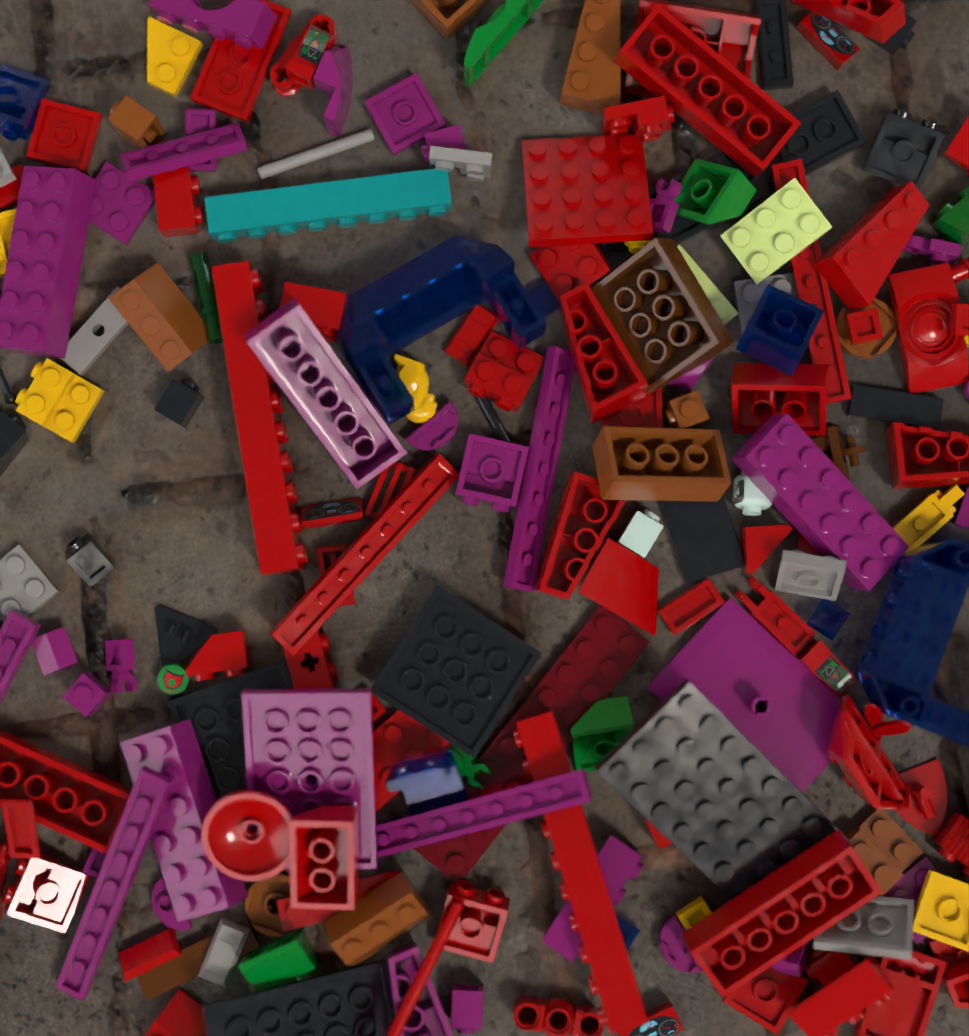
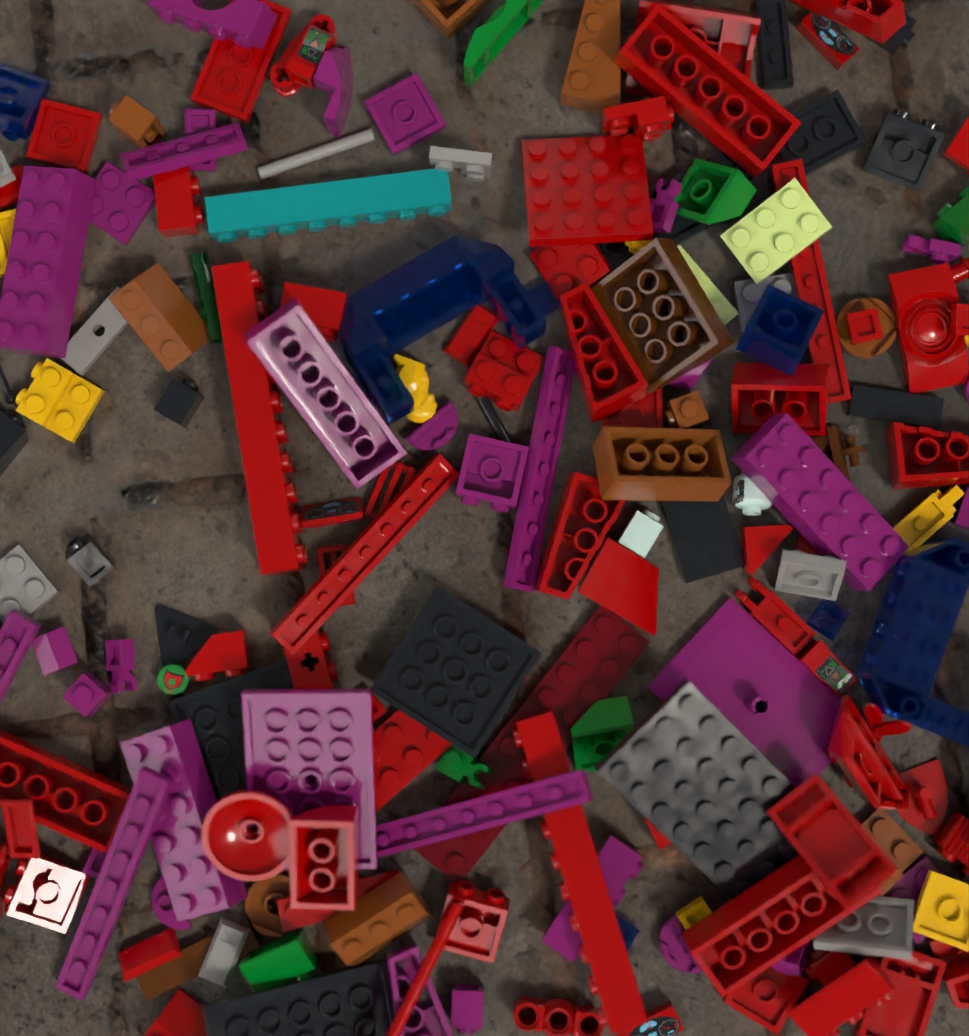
(169, 56): yellow wing -> none
(428, 782): clear blue bracket -> none
(447, 137): magenta brick -> none
(691, 606): red tile -> none
(832, 842): none -> red slope
(869, 250): red wedge -> none

